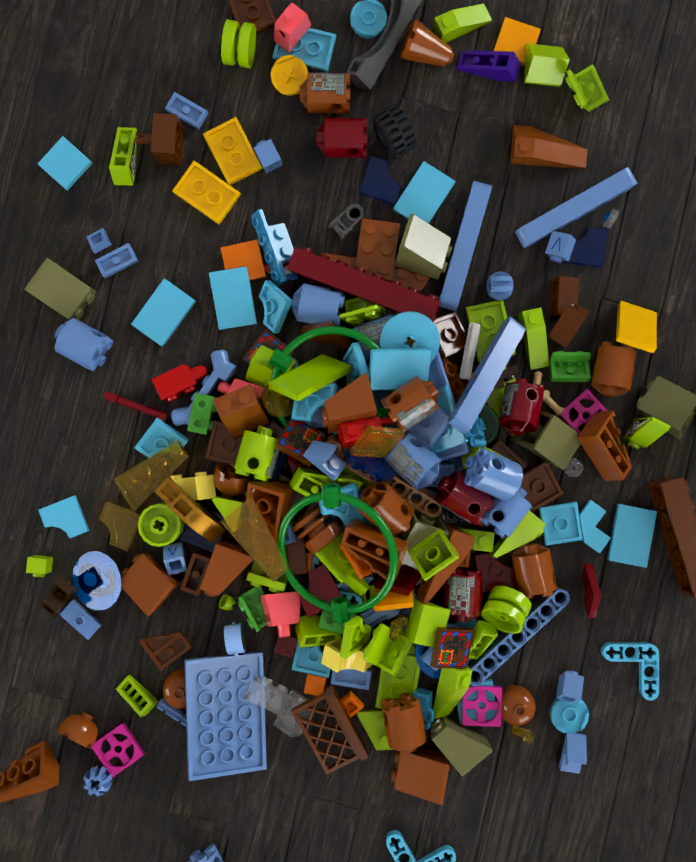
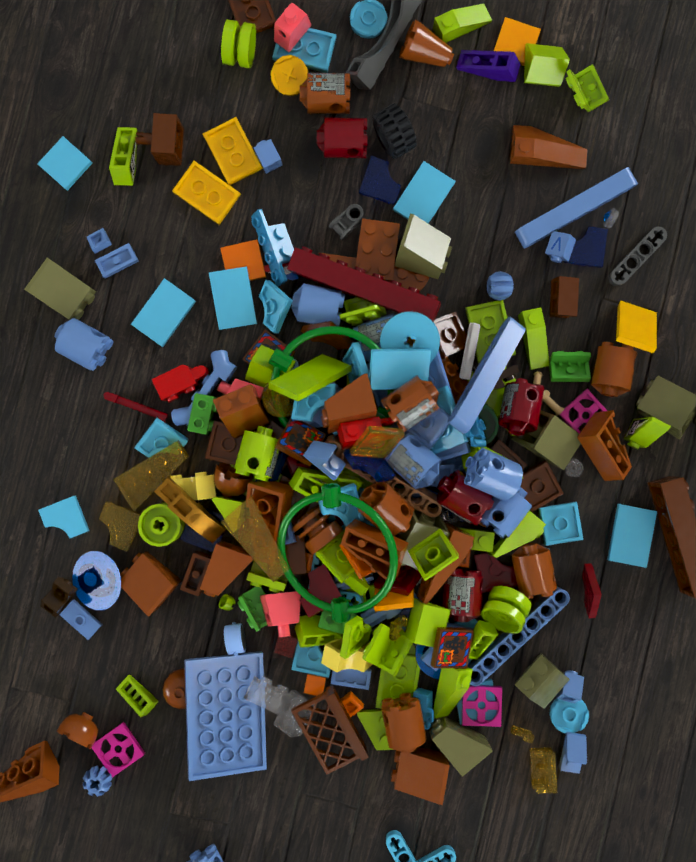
(39, 565): lime plate -> none
(166, 647): reddish brown wing -> none
(174, 713): medium blue axle -> none
(175, 558): medium blue brick -> none
(186, 110): medium blue plate -> none
(464, 245): medium blue beam -> none
(517, 705): dark orange cylinder -> none
(541, 681): none -> olive slope
(543, 770): none -> clear yellow hinge
(568, 324): reddish brown hinge -> none
(589, 518): medium azure tile -> none
(636, 255): none -> dark grey beam
(644, 661): medium azure beam -> none

